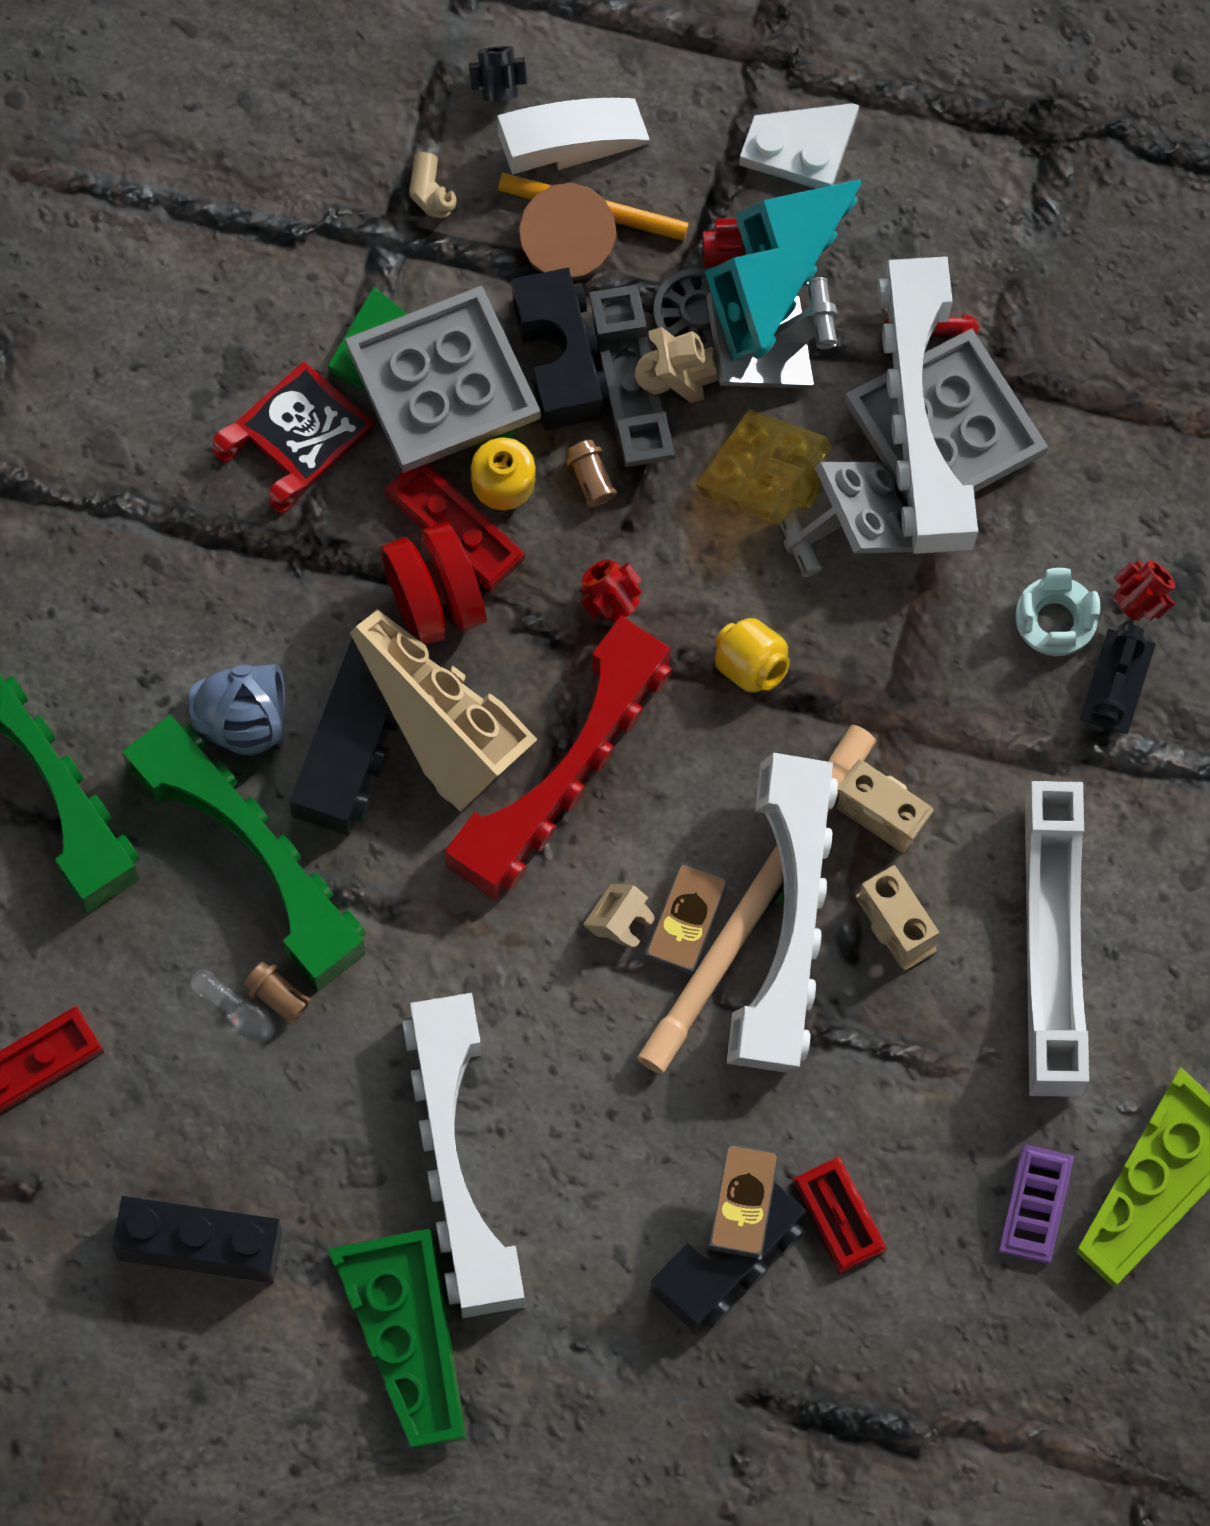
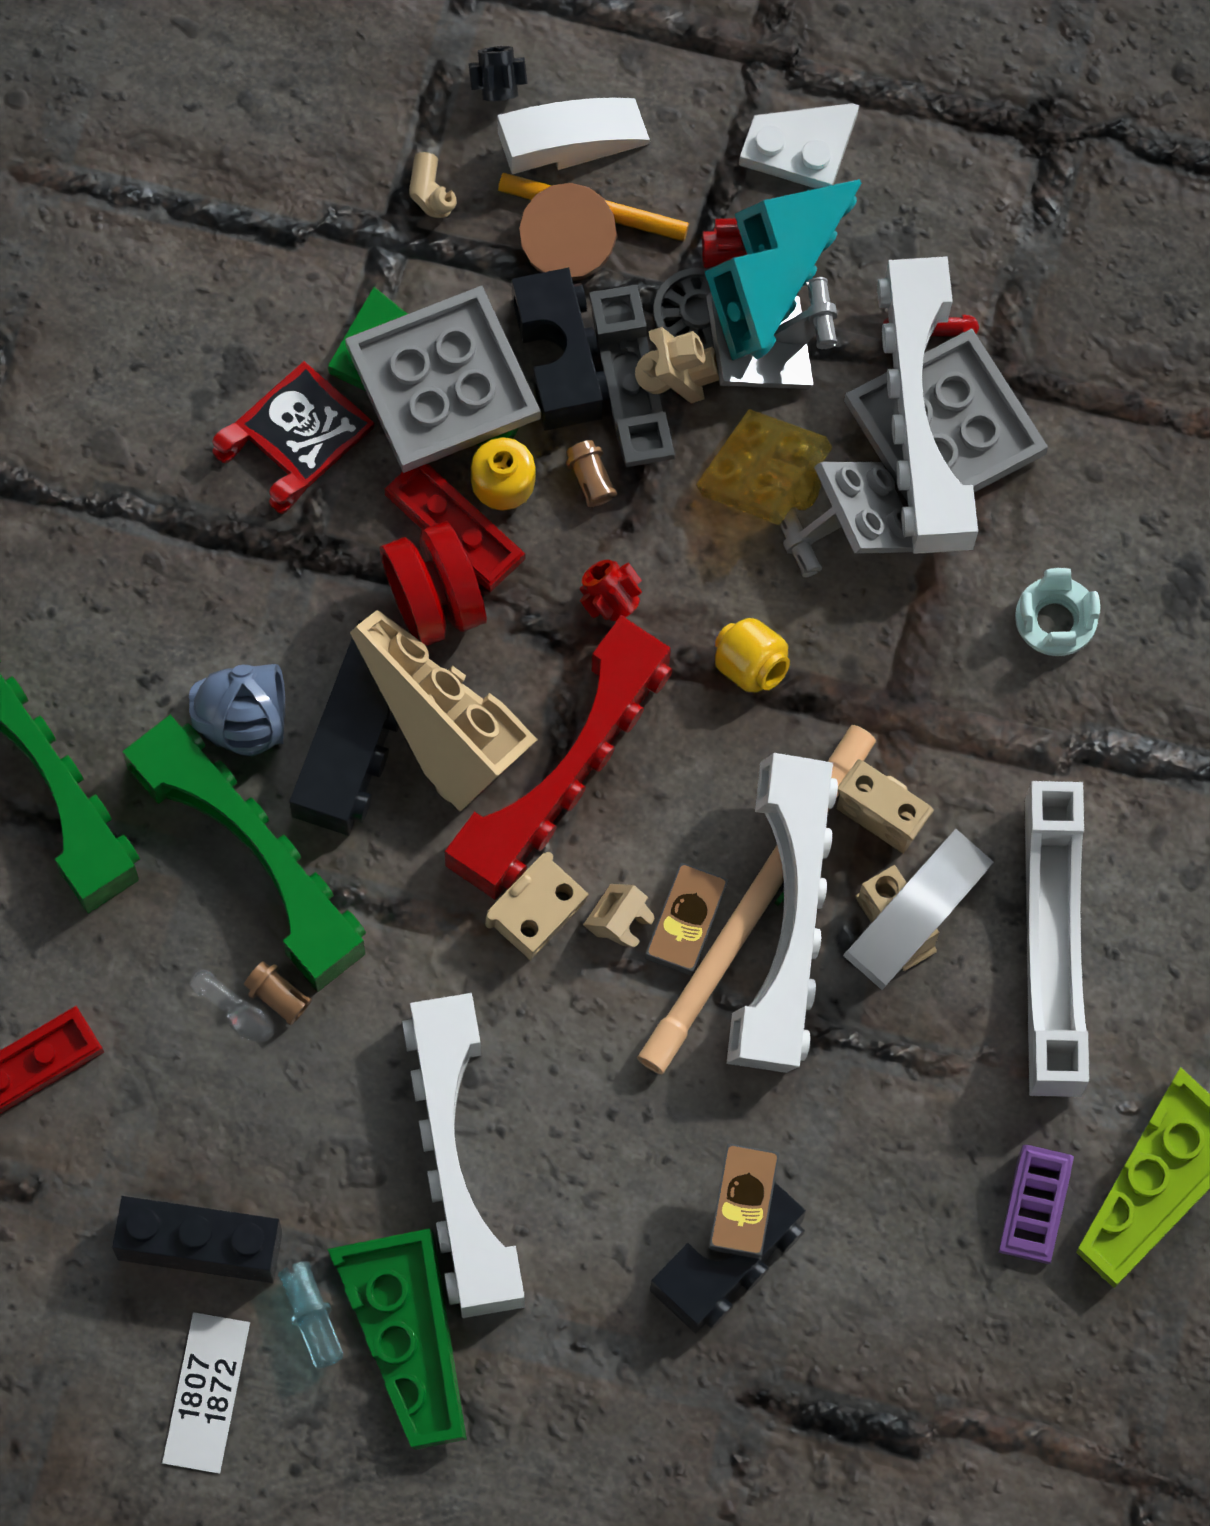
(206, 1393): none -> white sticker
(311, 1315): none -> clear light blue axle
(534, 905): none -> tan piece
(859, 1254): red tile -> none
(918, 909): none -> light grey slope
(1118, 679): black hinge -> none
(1144, 590): red gear -> none

